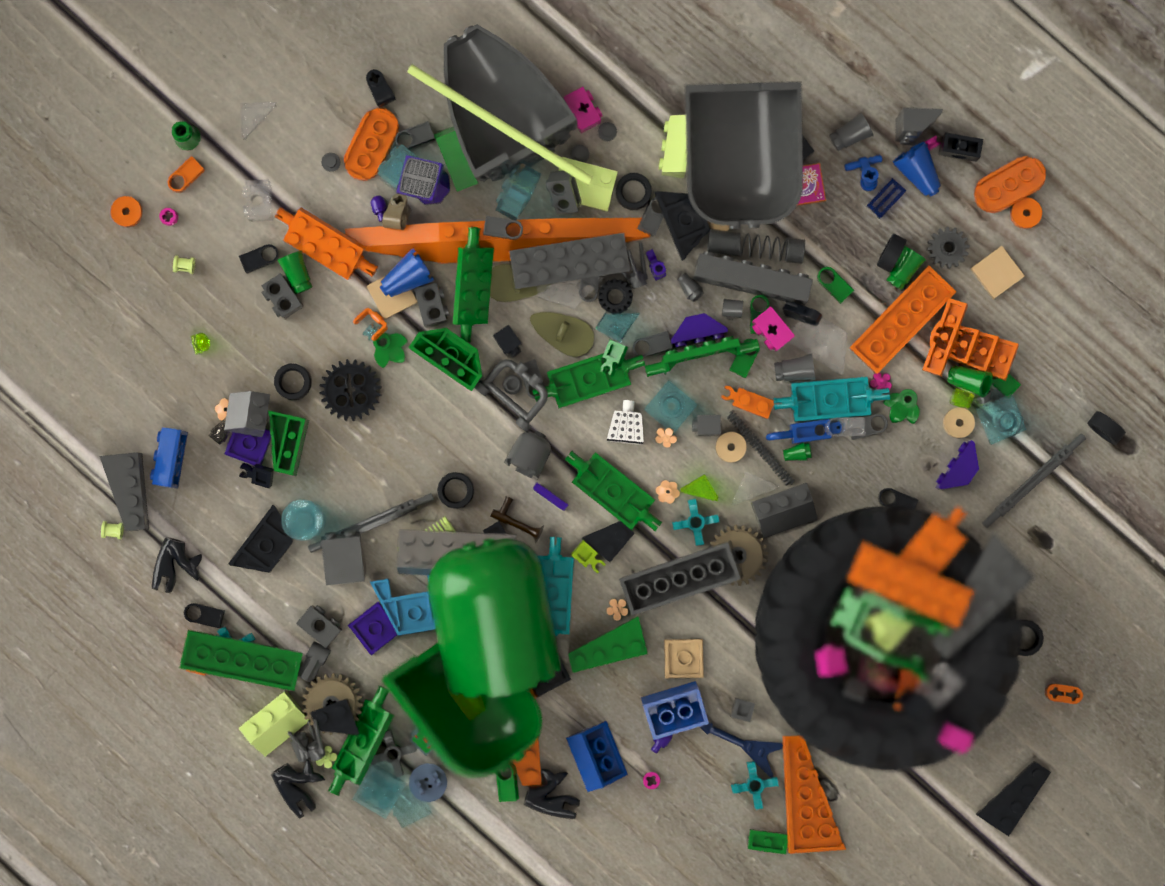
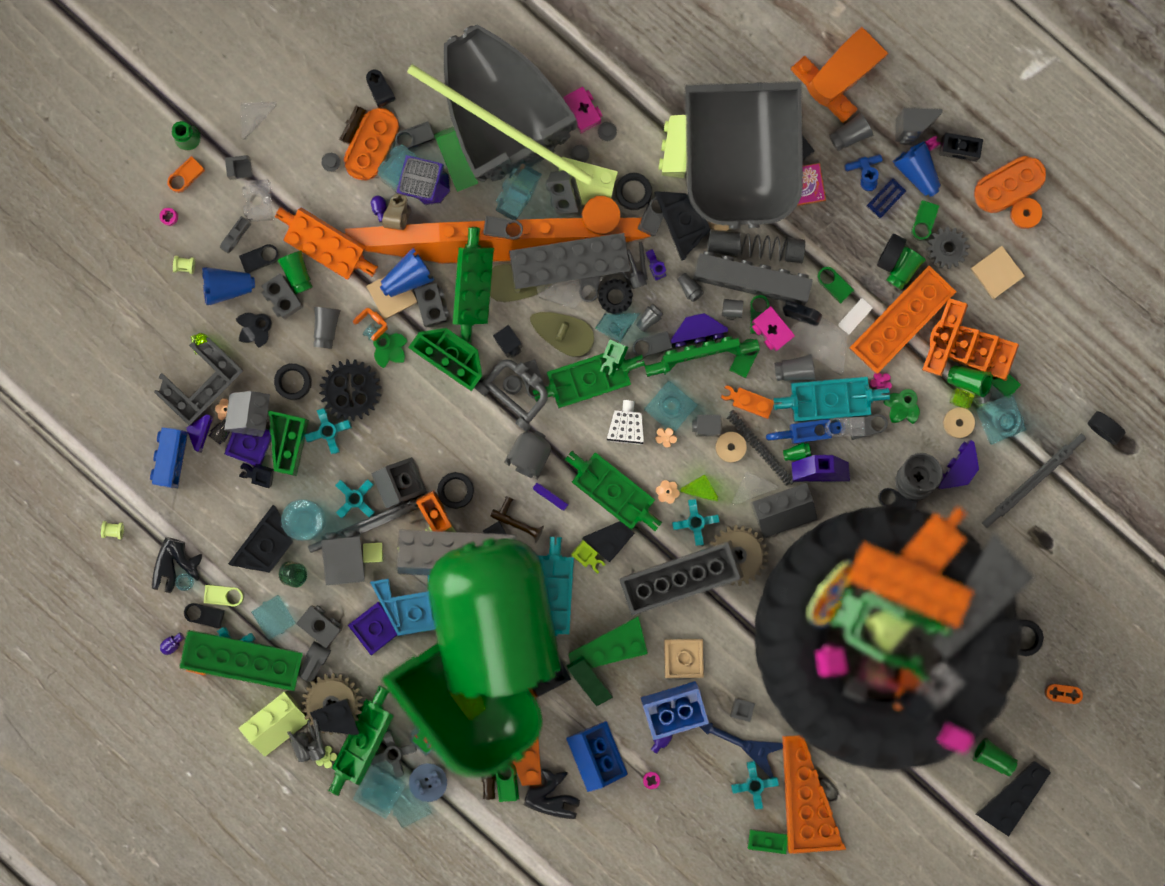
(120, 205): orange piece -> none
(128, 488): dark grey wedge -> none
(171, 644): none -> dark purple cylinder
(183, 576): none -> clear light blue bush
(190, 408): none -> dark grey wedge
(198, 432): none -> dark purple slope
(218, 595): none -> yellowish green piece
(225, 284): none -> blue cone
(235, 235): none -> dark grey piece
(238, 167): none -> dark grey panel
(251, 330): none -> black plate
(273, 617): none -> clear light blue piece
(284, 778): black piece -> none
(292, 574): none -> clear green head
(324, 423): none -> teal pin
(325, 326): none -> dark grey plant
(352, 124): none -> dark brown pin
(367, 485): none -> teal pin
(372, 552): none -> yellowish green slope
(399, 482): none -> dark grey slope
(434, 512): none -> orange slope
(489, 787): none -> dark brown pin
(589, 681): none -> dark green tile
(601, 215): none -> orange tile
(617, 609): light nougat plant -> none
(649, 317): none -> dark grey cone
(820, 469): none -> dark purple slope
(830, 595): none -> shield
(841, 72): none -> orange slope
(855, 316): none -> white sticker
(925, 215): none -> green piece
(928, 475): none -> dark grey wheel
(994, 757): none -> green plant

